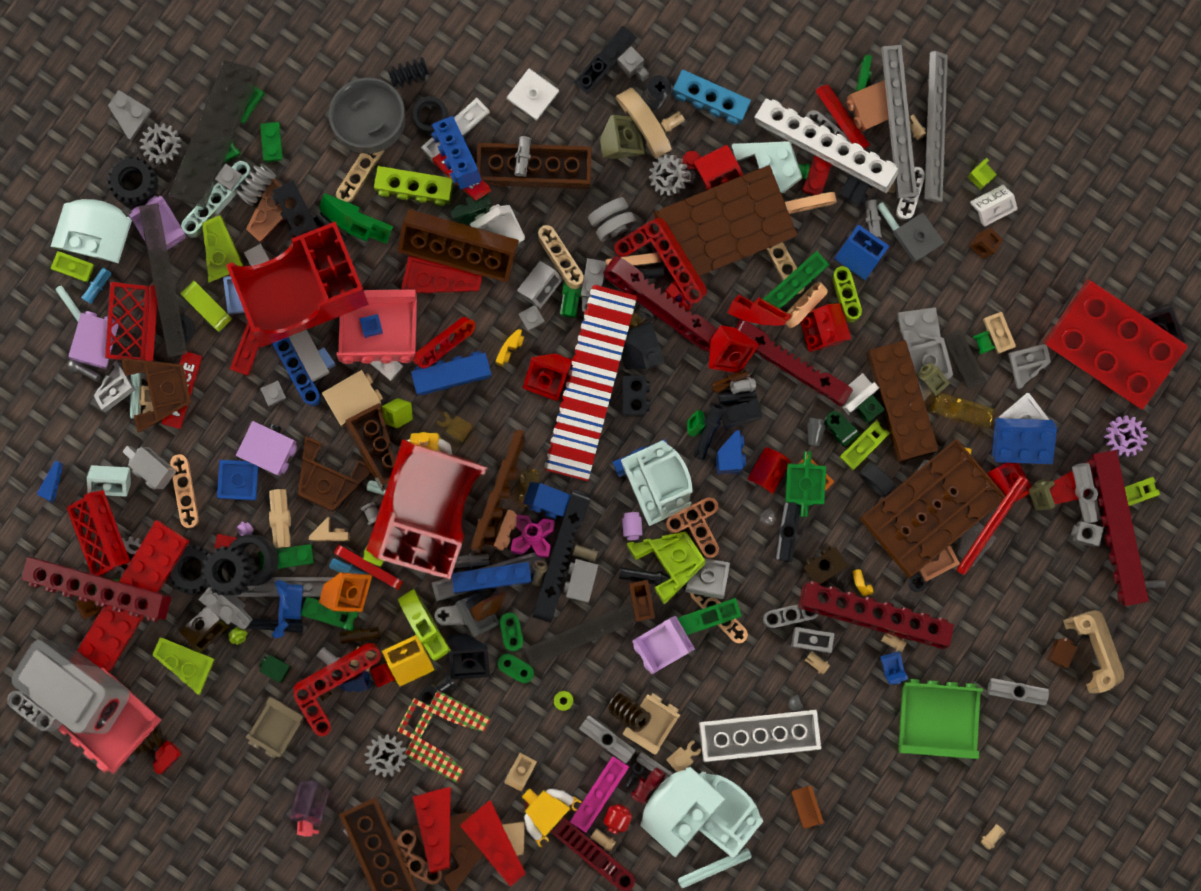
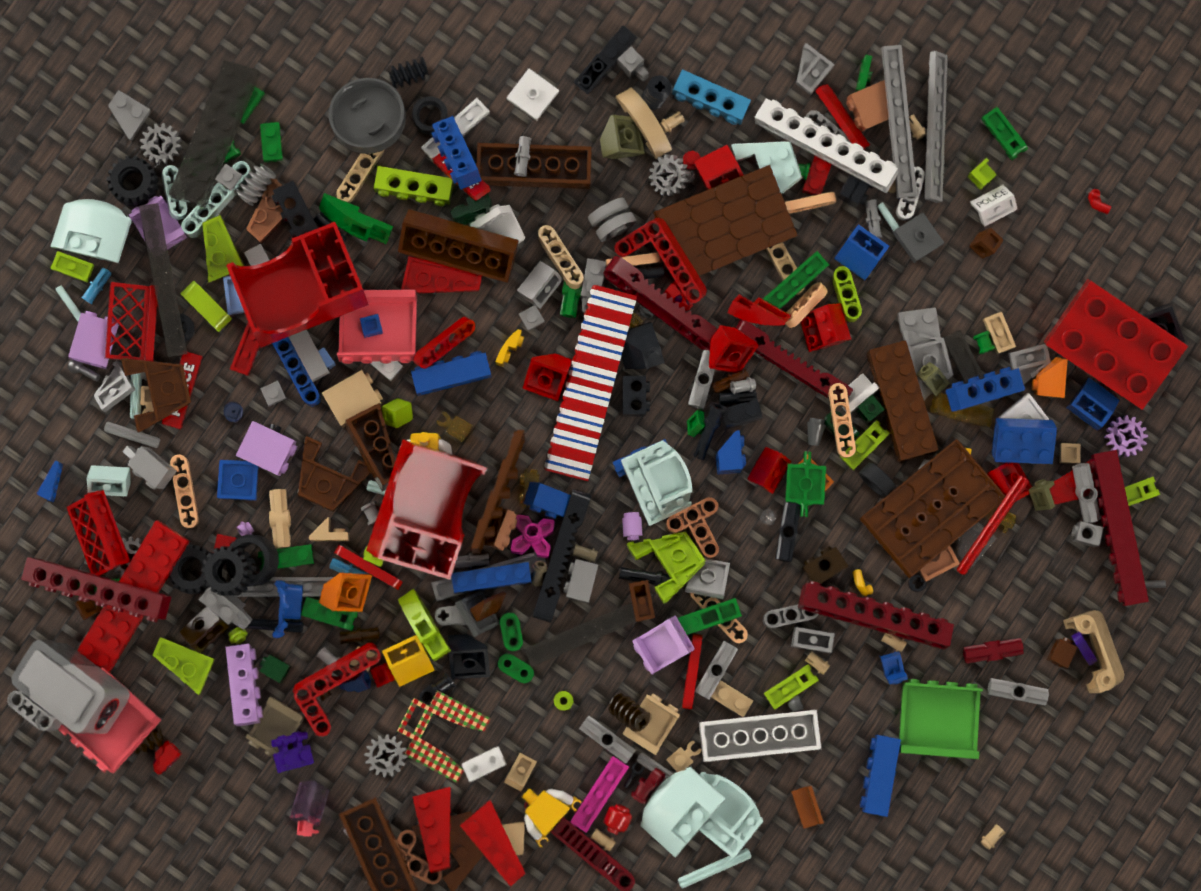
(132, 434): none -> light grey axle
(171, 201): none -> light aqua beam
(233, 411): none -> dark blue tile
(243, 684): none -> lavender brick
(292, 758): none -> dark purple plate
(484, 764): none -> white panel
(692, 670): none -> red beam
(700, 391): none -> light grey piece
(723, 659): none -> light grey piece
(732, 698): none -> tan plate
(790, 687): none -> lime plate
(812, 69): none -> light grey wing
(842, 420): none -> light nougat beam
(881, 775): none -> blue brick
(993, 650): none -> dark red piece
(1004, 133): none -> green plate
(1008, 521): none -> clear yellow tile
(1011, 384): none -> blue brick
(1051, 379): none -> orange slope
(1070, 453): none -> tan plate
(1084, 648): none -> dark purple beam
(1093, 404): none -> blue slope
(1095, 202): none -> red arm

